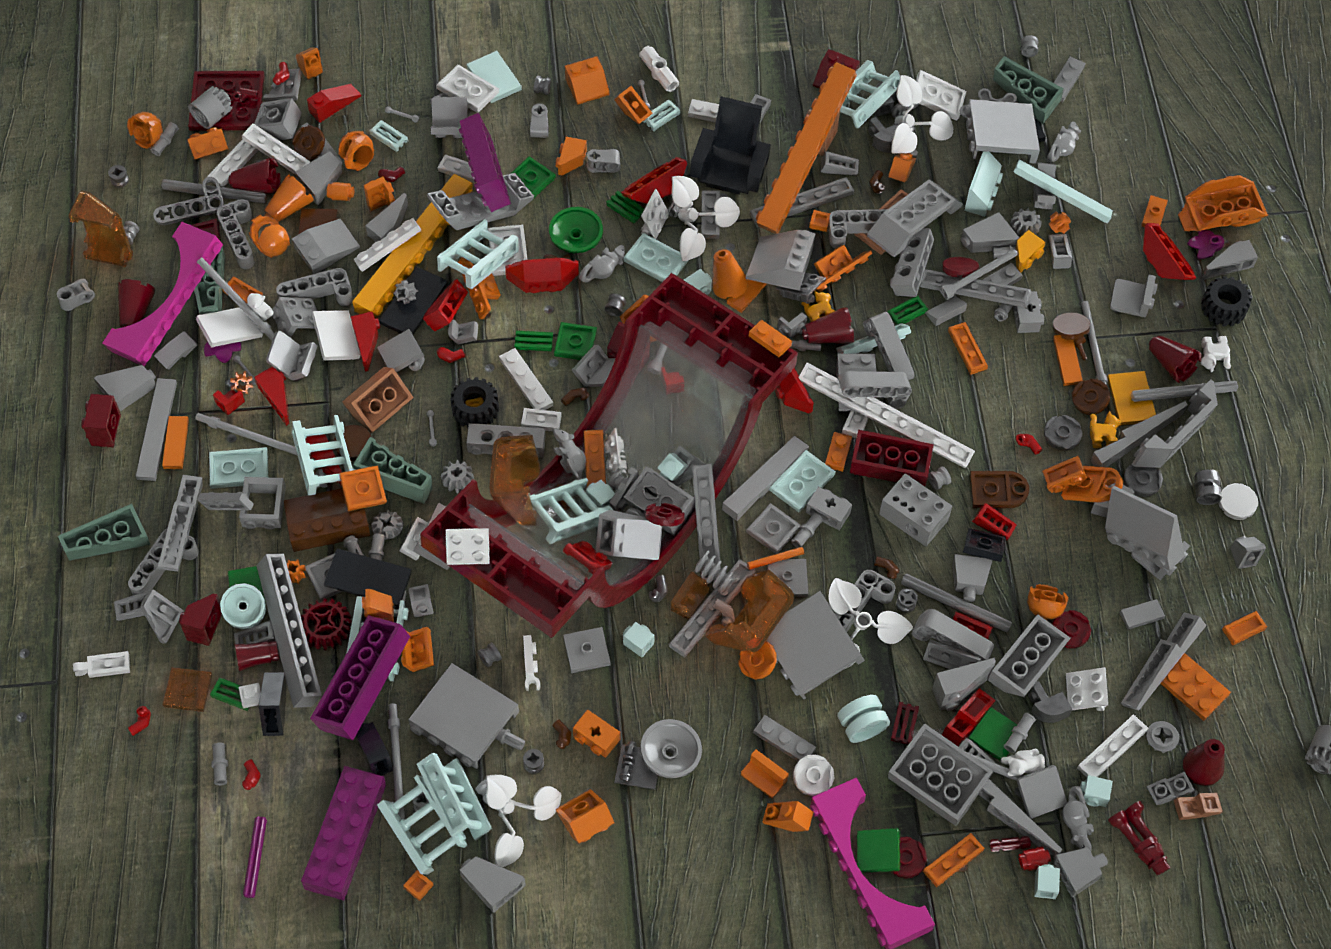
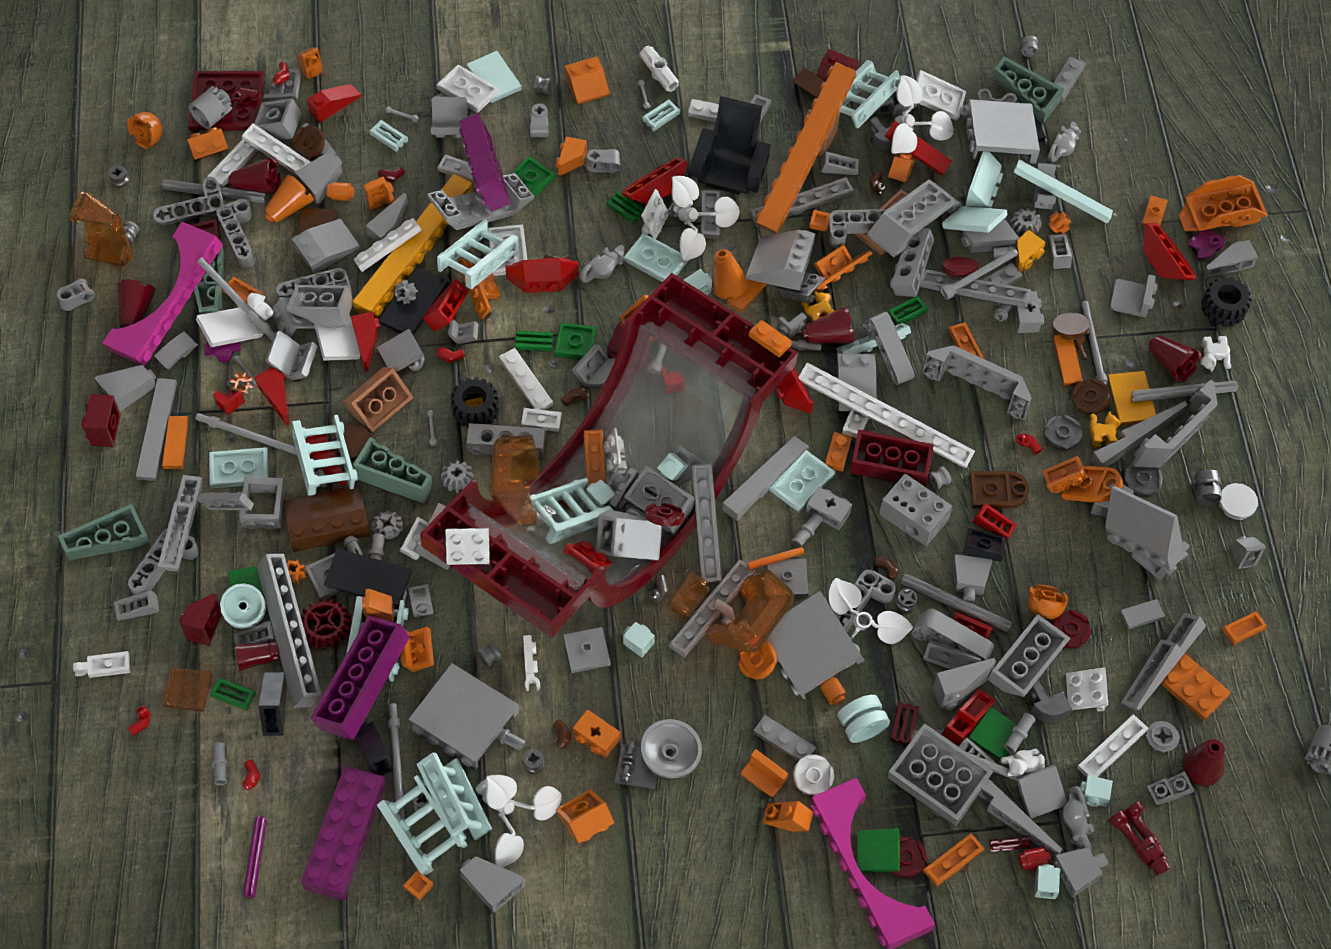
(161, 614): light grey wing -> none
(165, 139): light grey pin -> none
(250, 695): white tile -> none
(273, 238): orange helmet -> none
(322, 303): none -> light grey slope
(357, 142): orange helmet -> none
(362, 488): orange tile -> none
(572, 223): green dish -> none
(573, 458): light grey animal -> none
(615, 305): flat silver wheel -> none
(633, 105): orange slope -> none
(715, 573): light grey piece -> none
(773, 528): light grey plate -> none
(809, 82): none -> reddish brown slope
(833, 691): none -> orange brick
(891, 385): light grey beam -> none
(925, 153): none -> red tile
(946, 310): light grey slope -> none
(974, 219): none -> light aqua tile
(982, 373): none -> light grey slope
(1199, 806): nougat slope -> none

